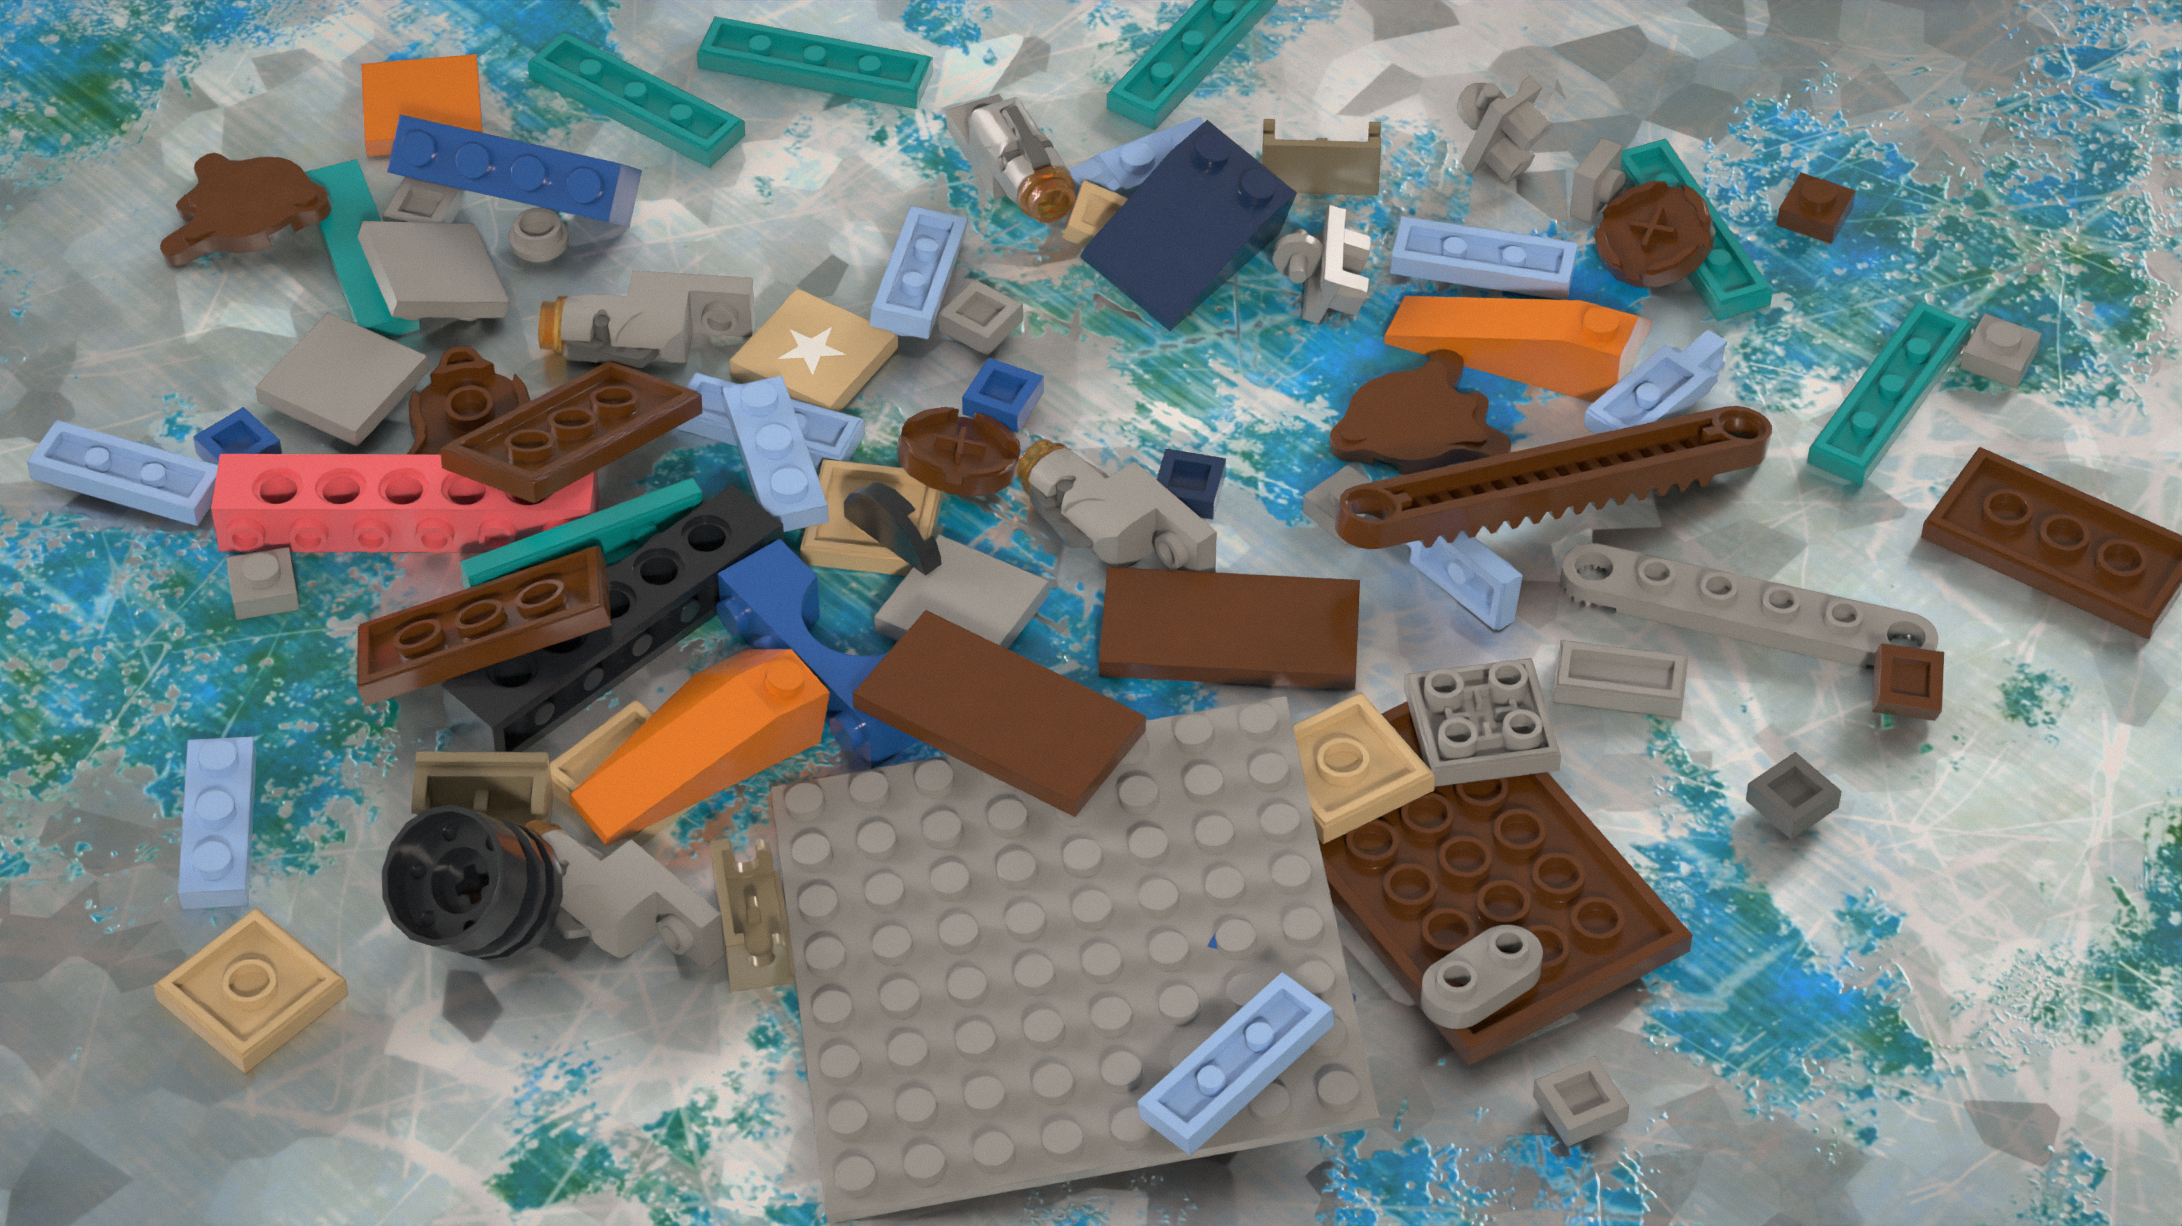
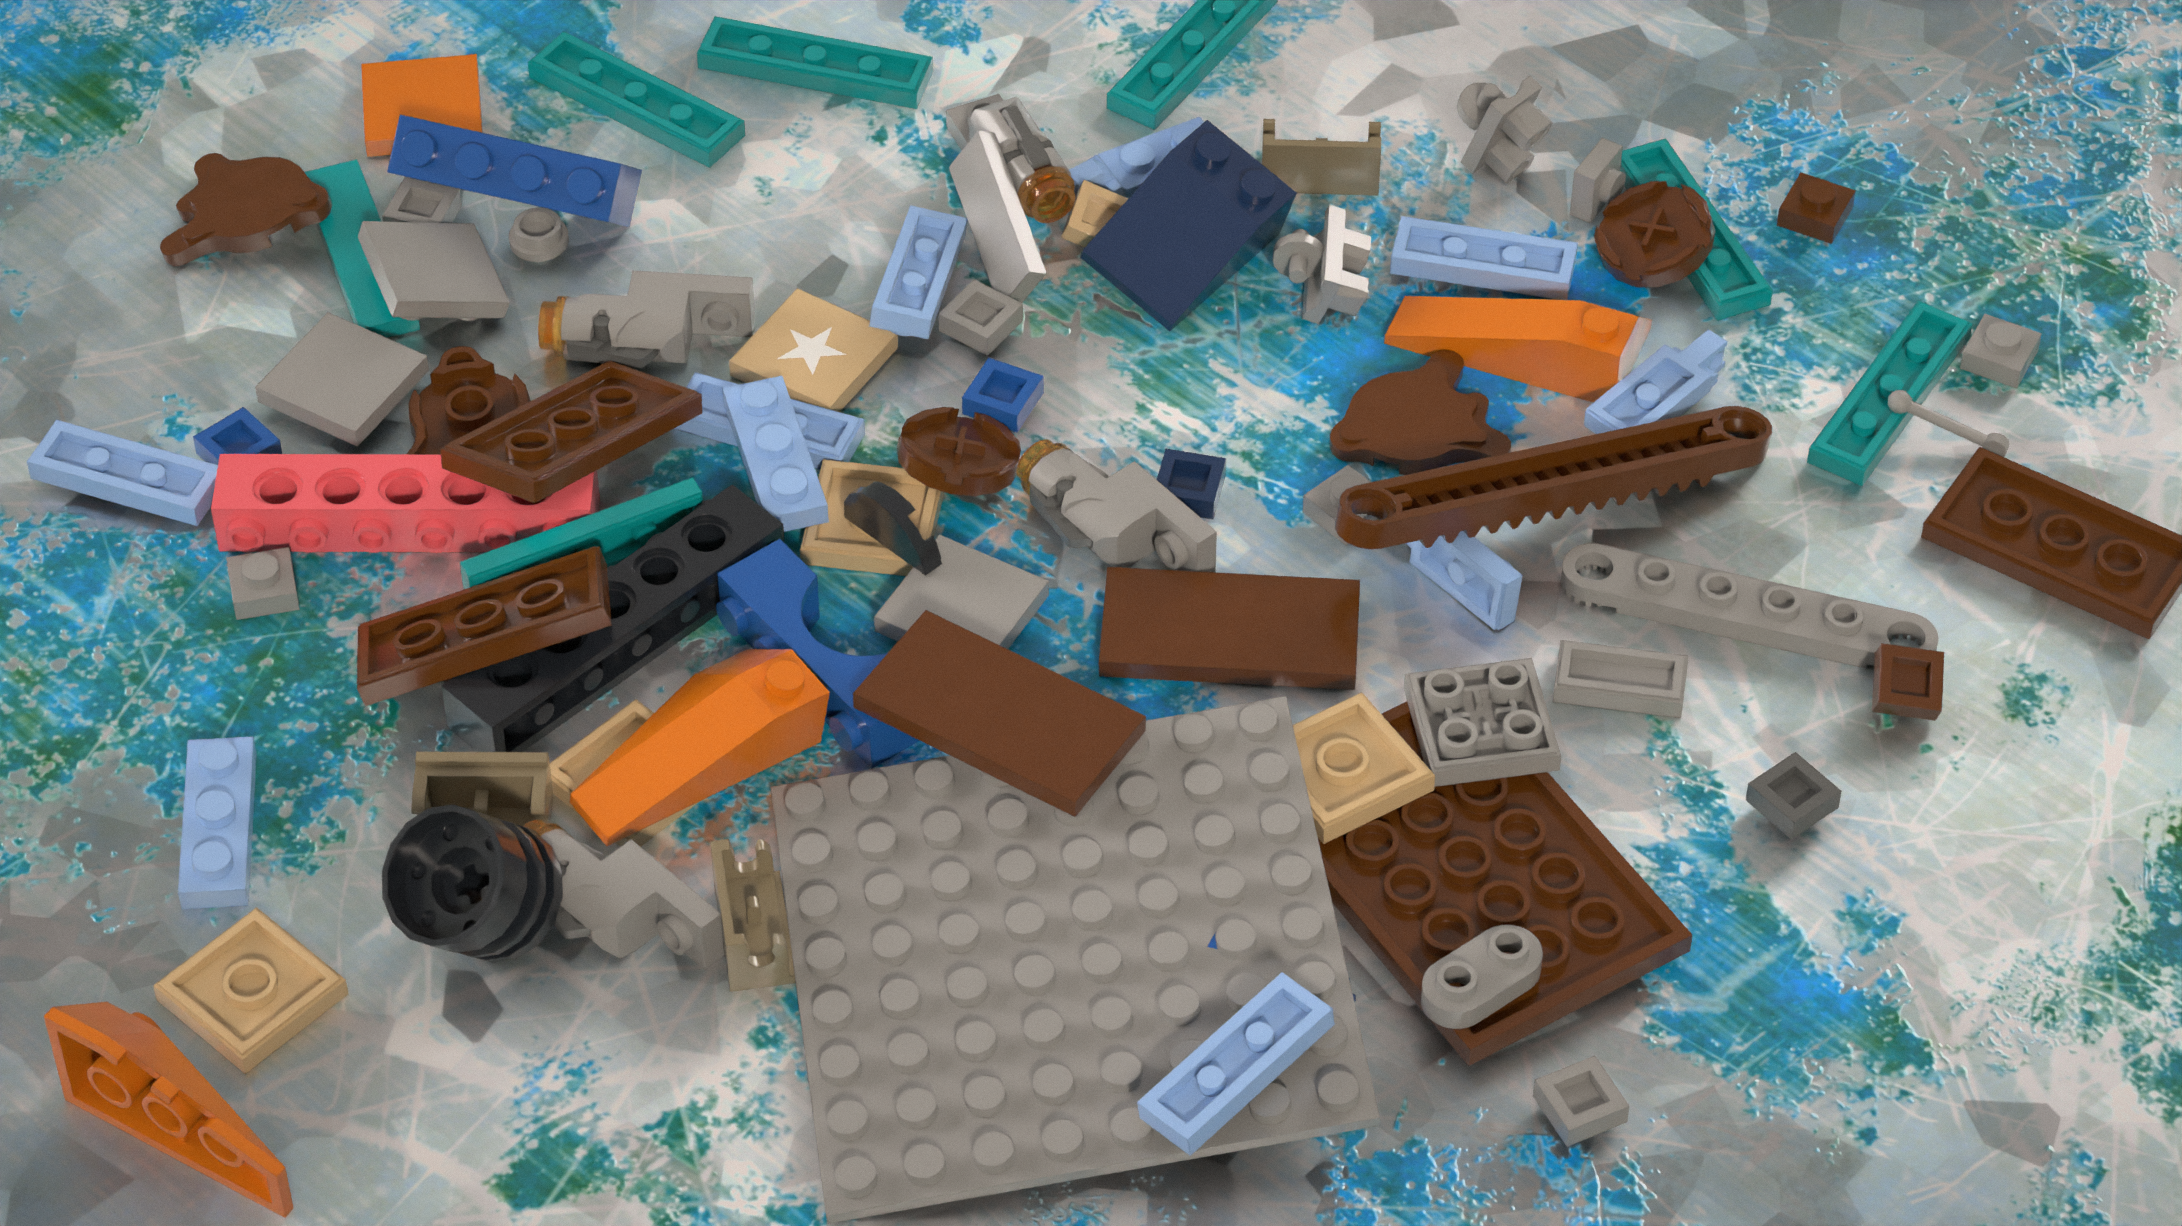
(145, 1086): none -> orange wedge
(997, 217): none -> light grey tile
(1901, 402): none -> light grey hinge

